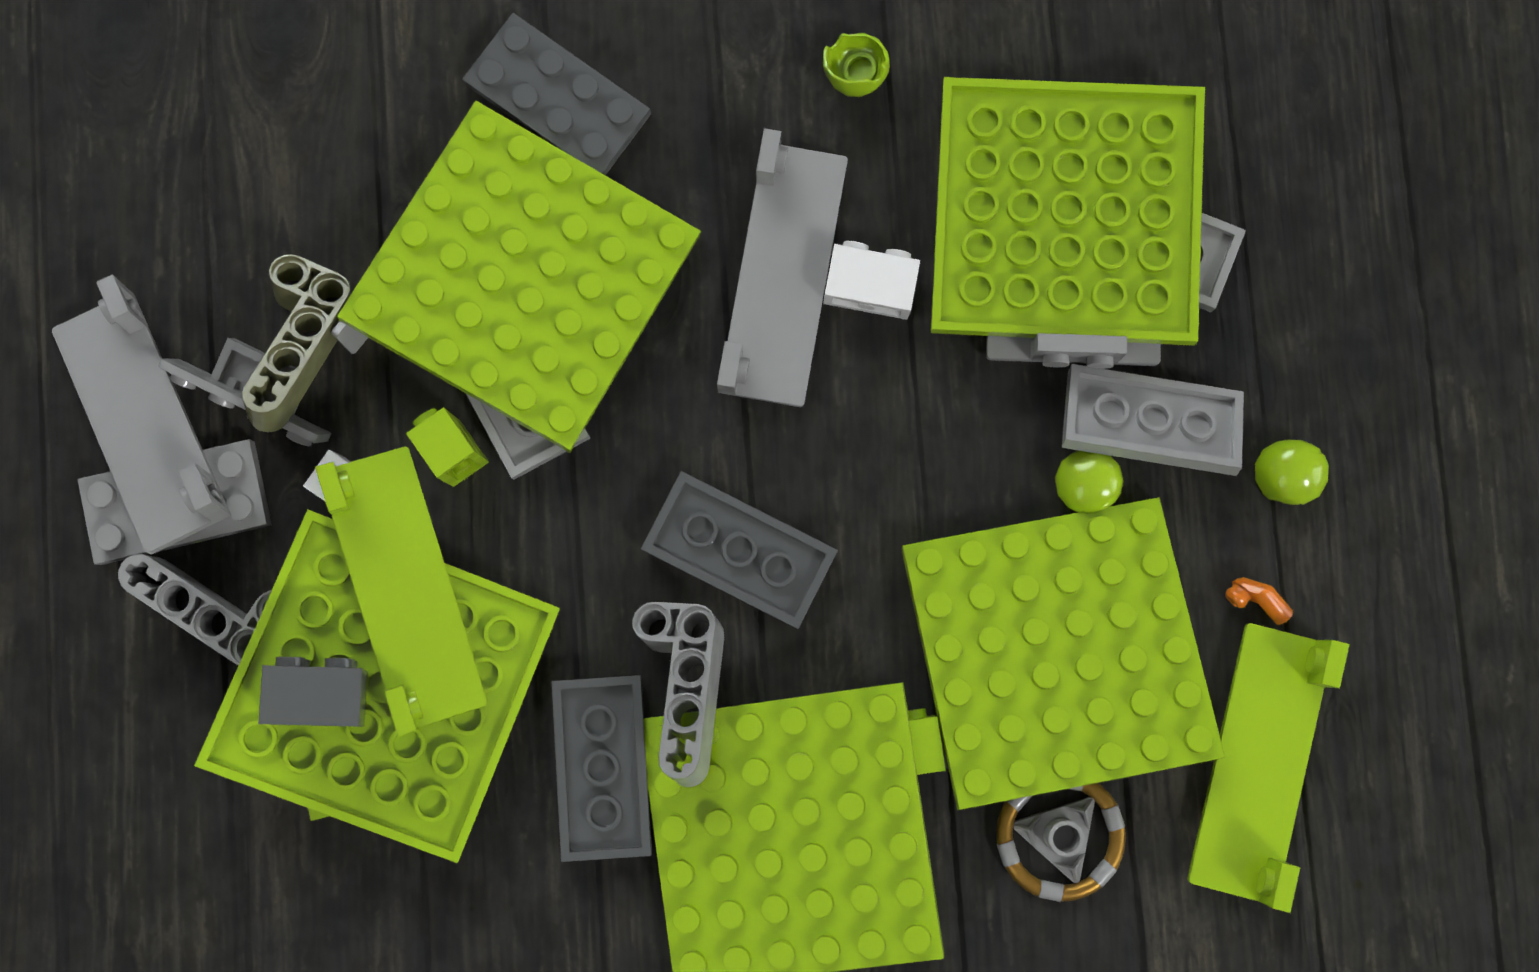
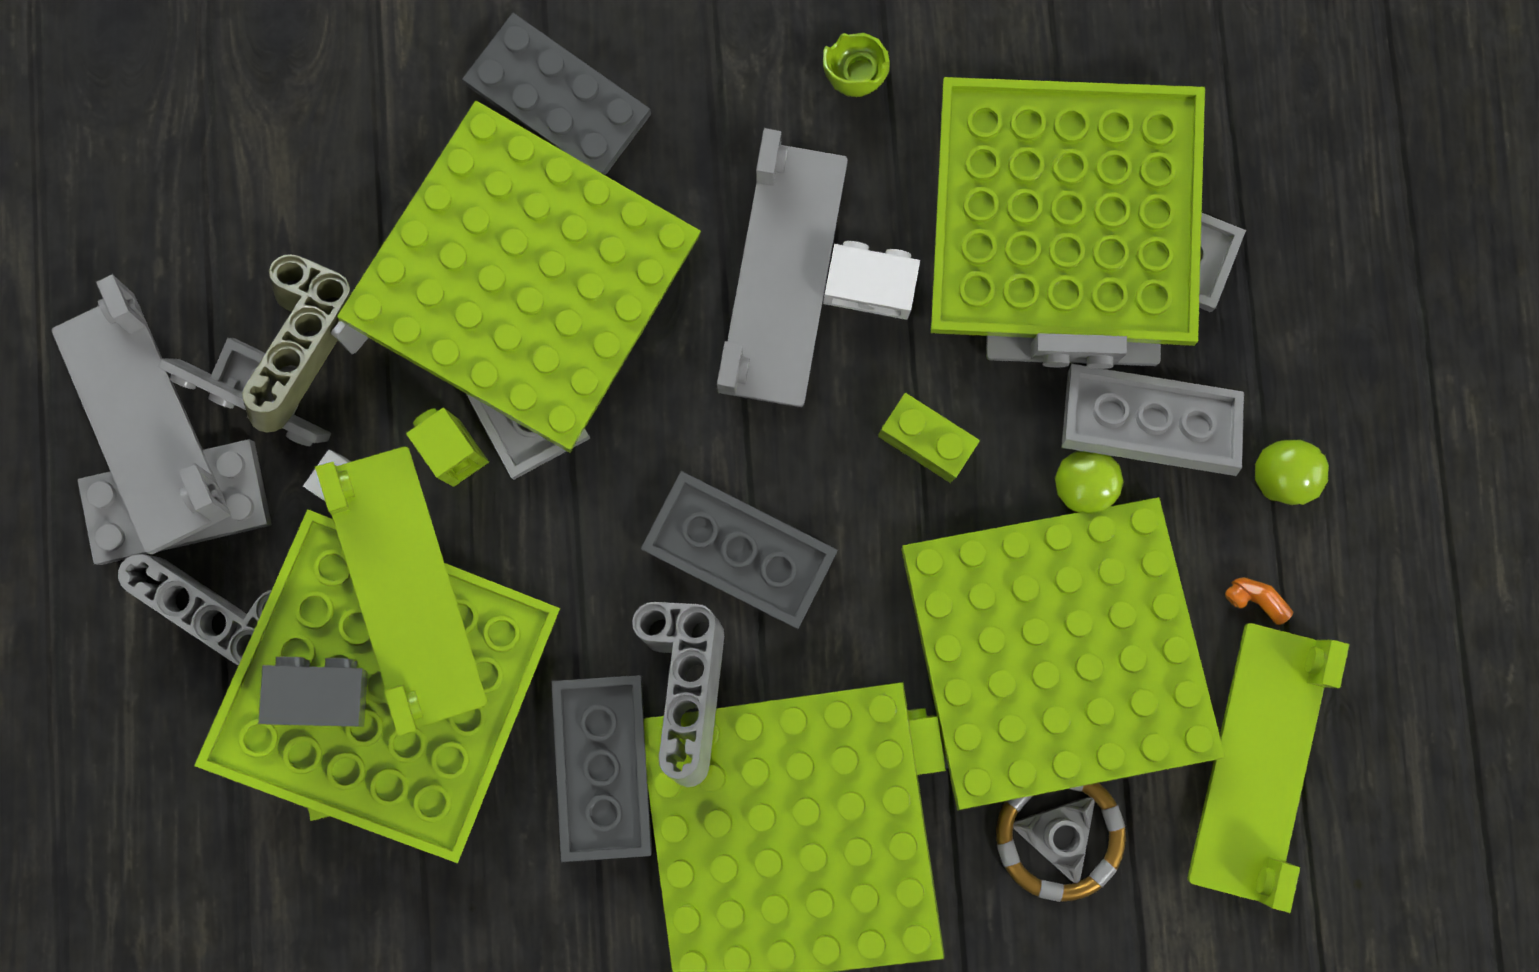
(928, 438): none -> lime brick

